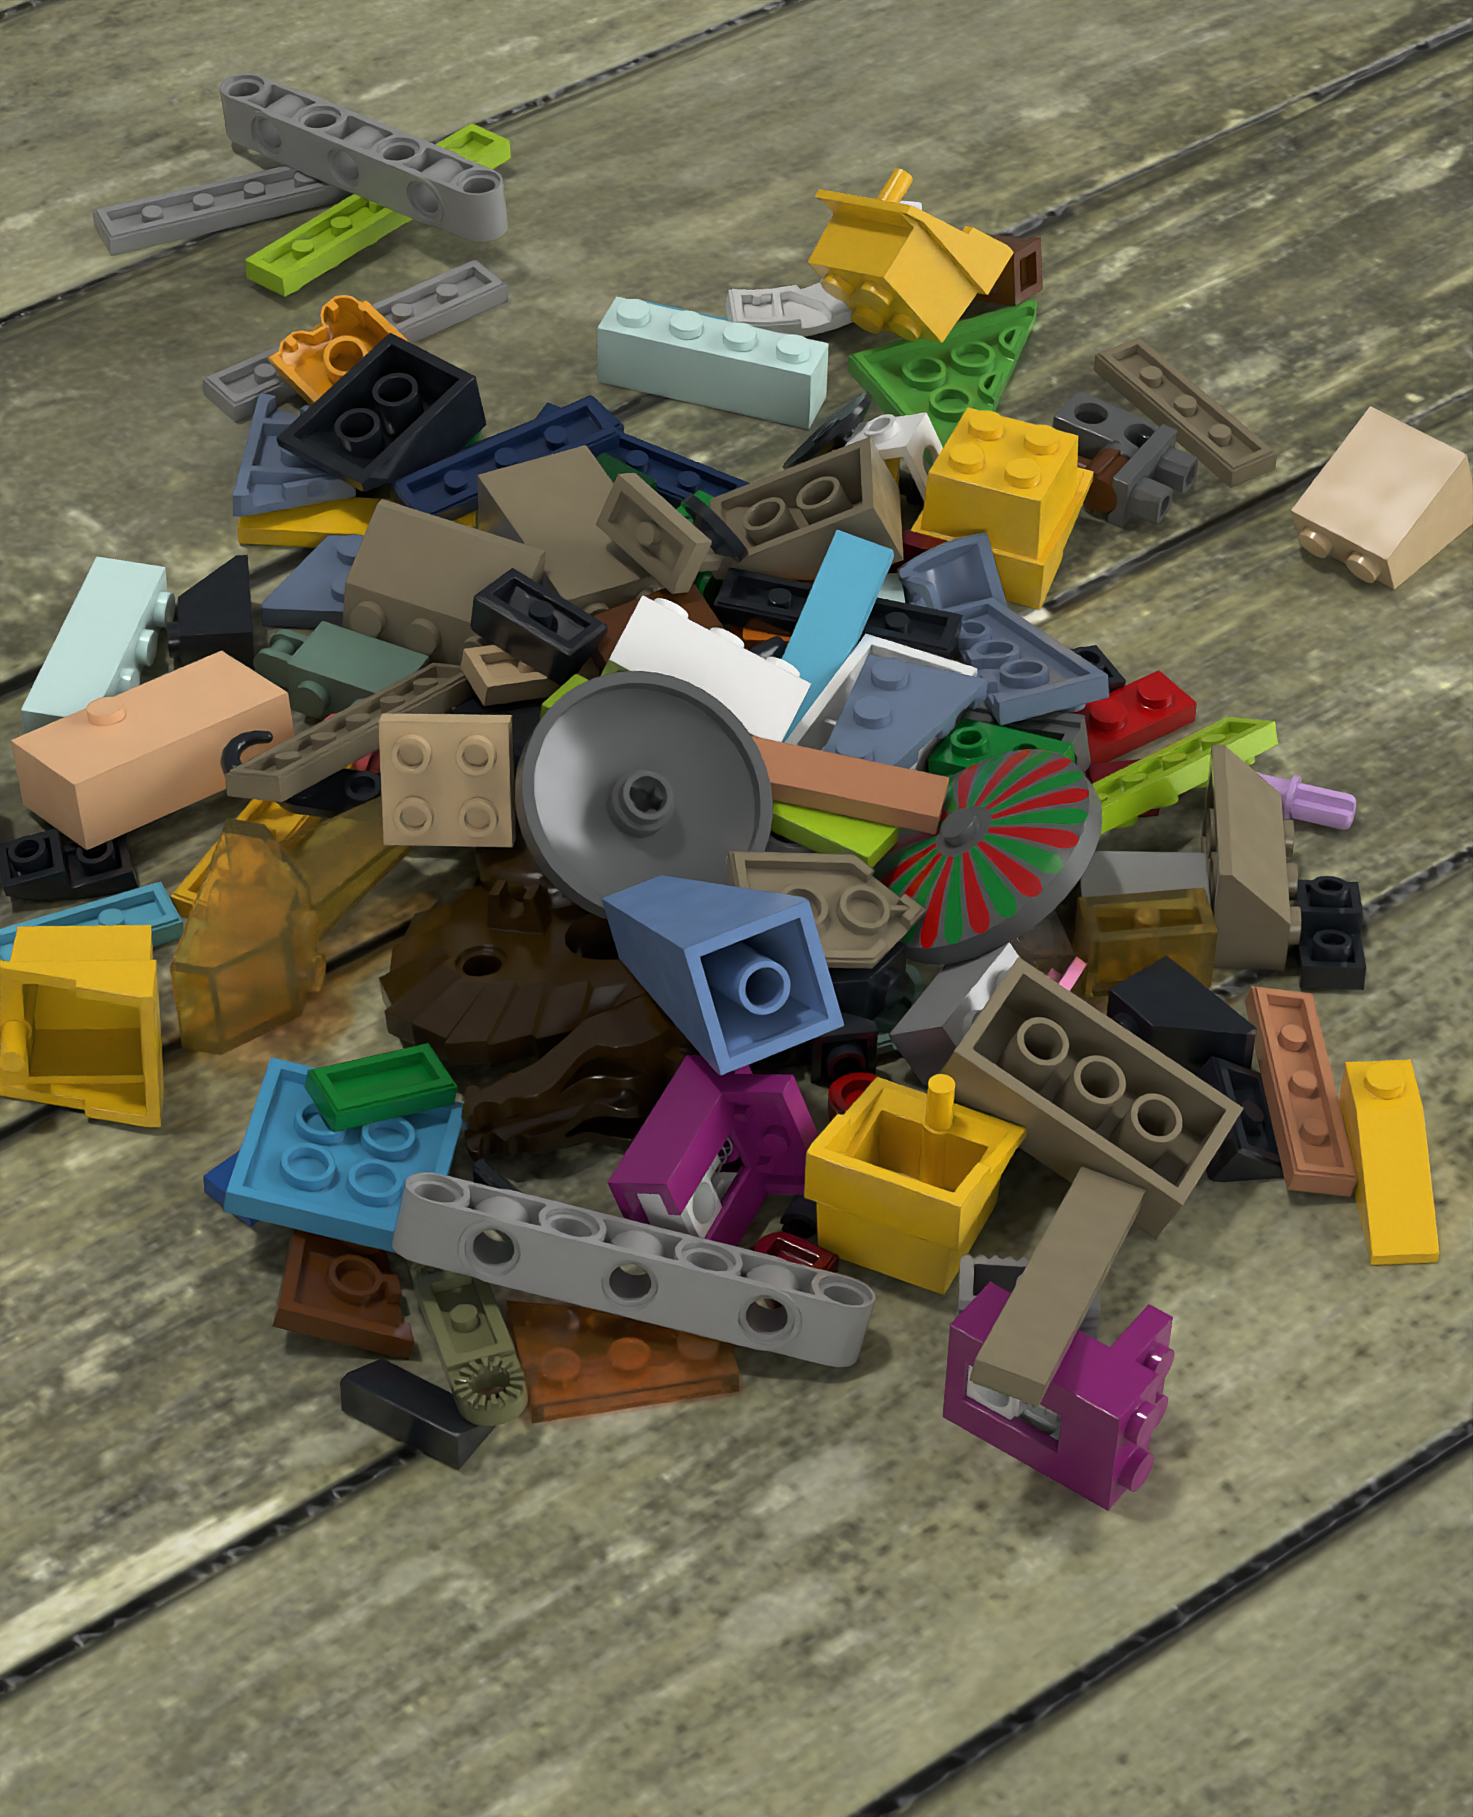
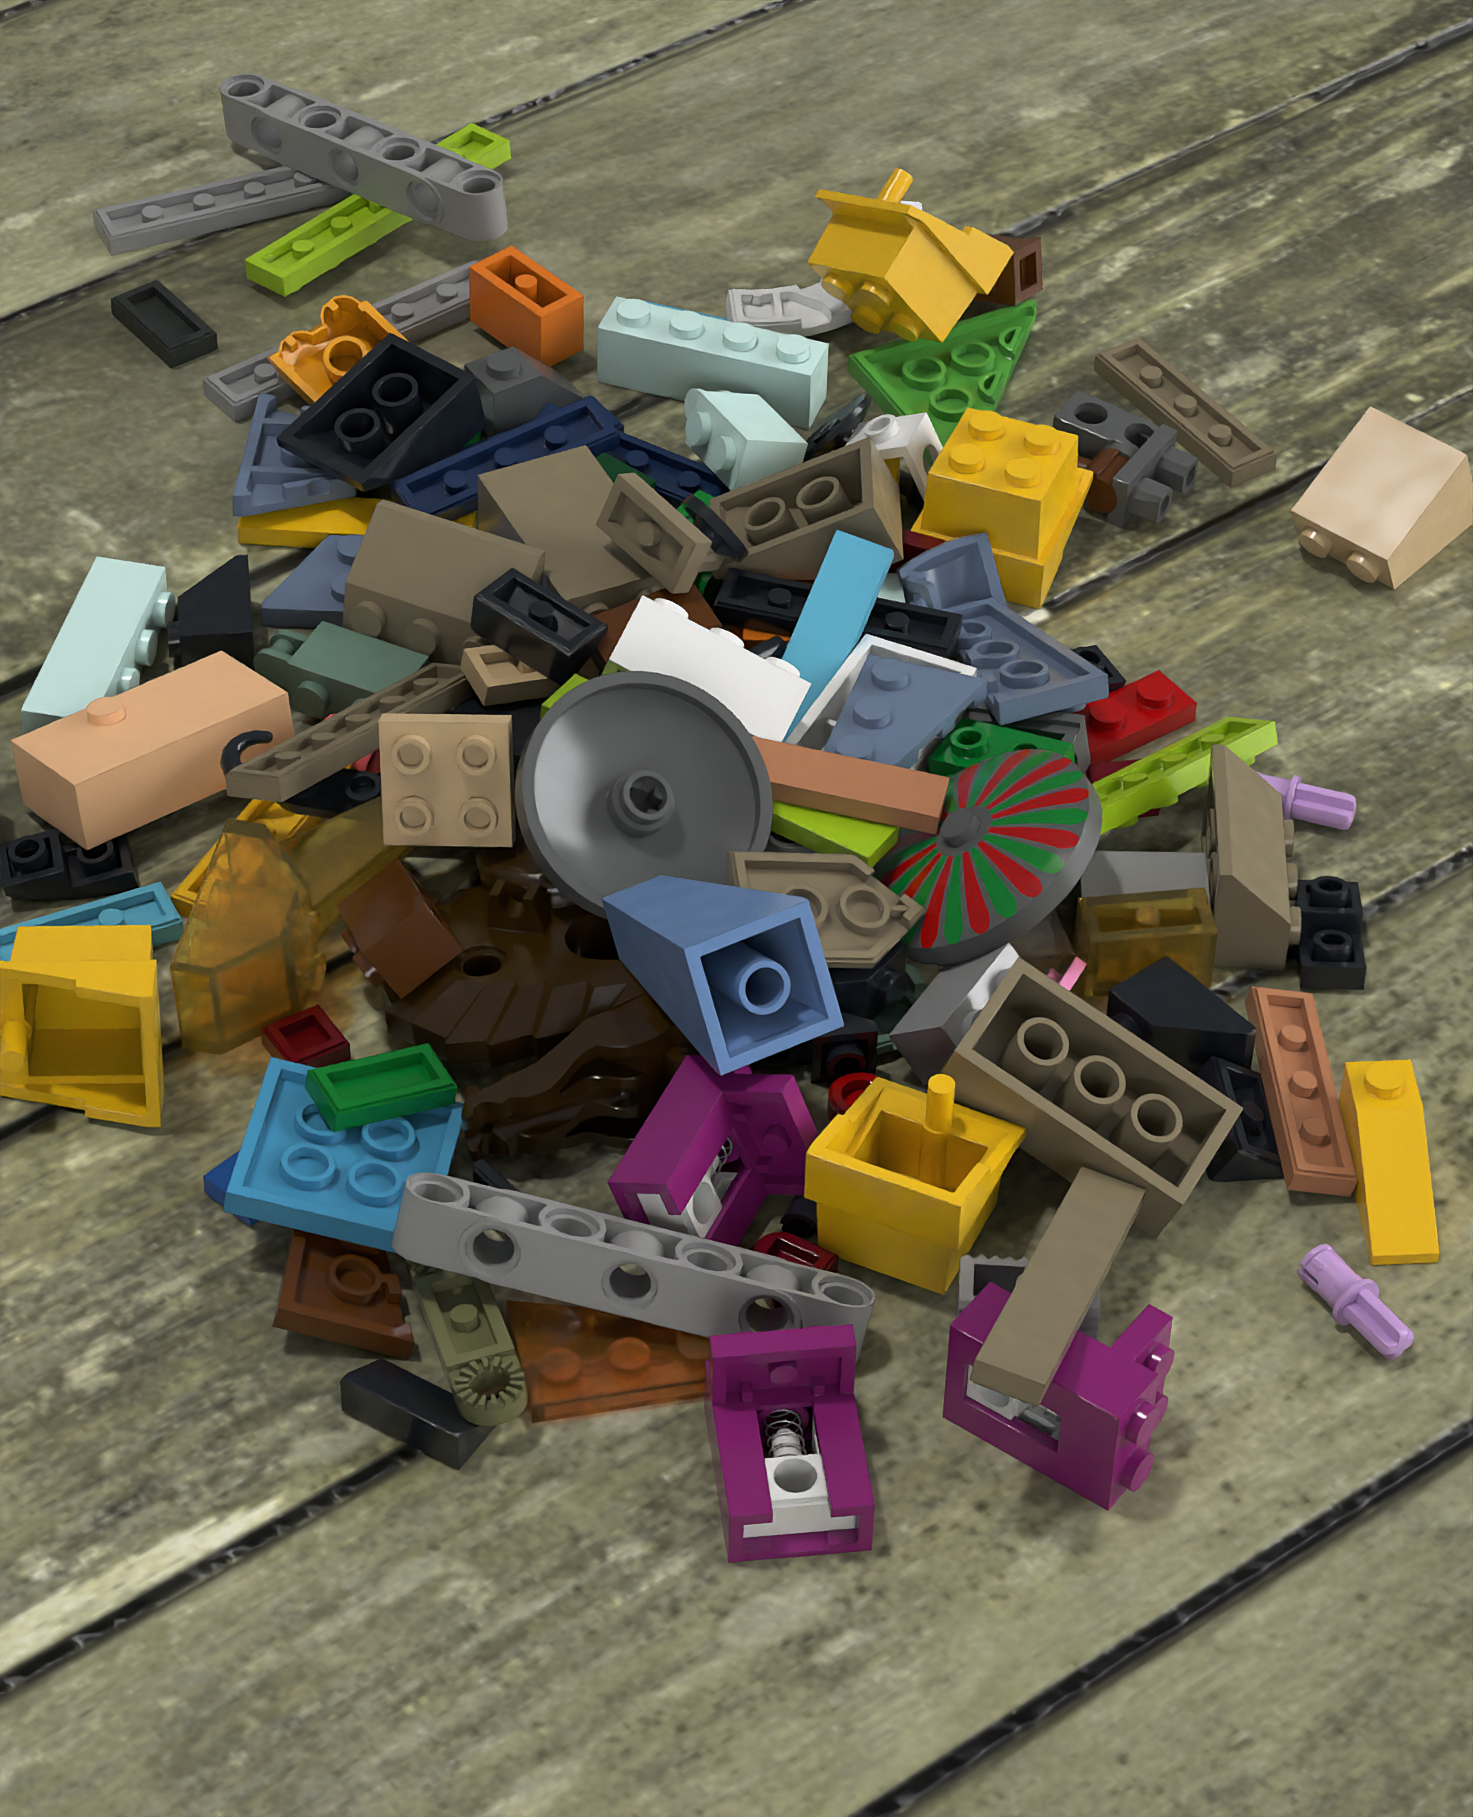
(164, 323): none -> pearl dark grey tile
(306, 1039): none -> dark red tile
(397, 930): none -> reddish brown brick
(517, 388): none -> dark grey slope
(526, 306): none -> orange brick
(740, 436): none -> light aqua brick
(781, 1397): none -> magenta brick
(1354, 1301): none -> lavender axle

